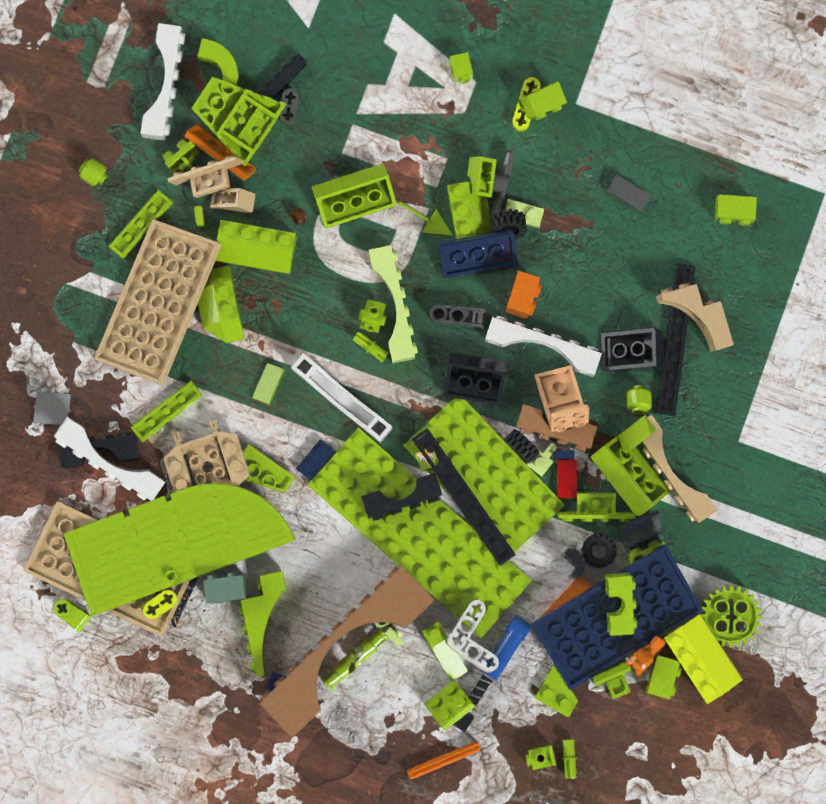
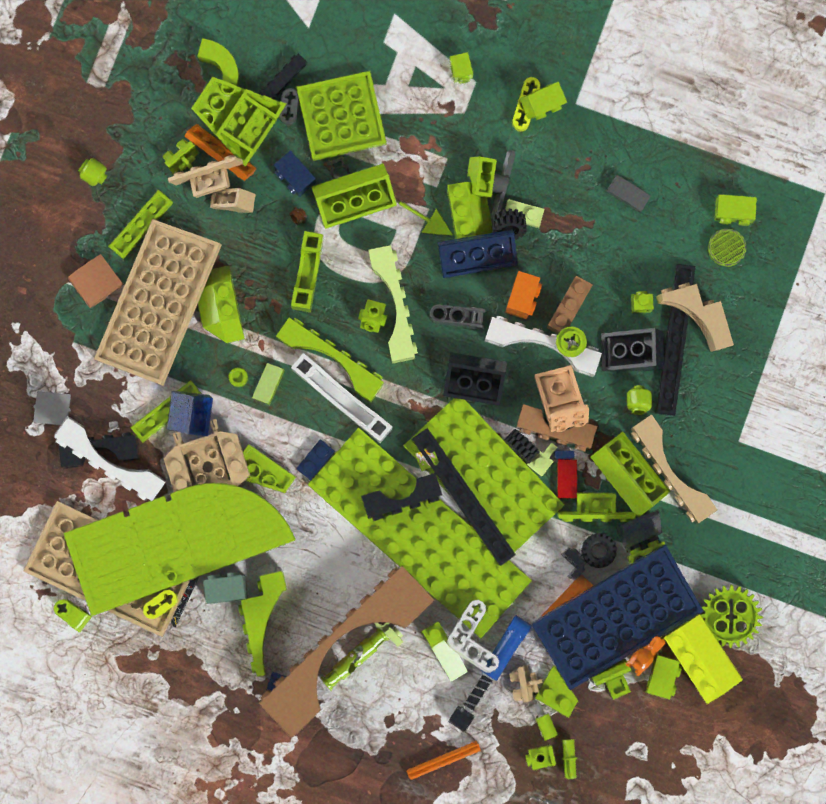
(95, 281): none -> nougat slope
(156, 119): white arch -> none
(190, 413): none -> clear blue slope
(199, 217): lime tile -> none
(238, 377): none -> lime tile
(256, 247): lime slope -> none
(294, 174): none -> dark blue brick
(297, 337): none -> lime arch
(308, 271): none -> lime arch
(341, 115): none -> lime plate
(370, 346): lime axle -> none
(449, 705): lime plate -> none
(528, 684): none -> tan hips
(545, 723): none -> lime piece
(569, 305): none -> medium nougat arch
(573, 350): none -> lime gear
(621, 621): lime arch -> none
(636, 434): lime slope -> none
(642, 302): none -> lime brick
(727, 247): none -> tile

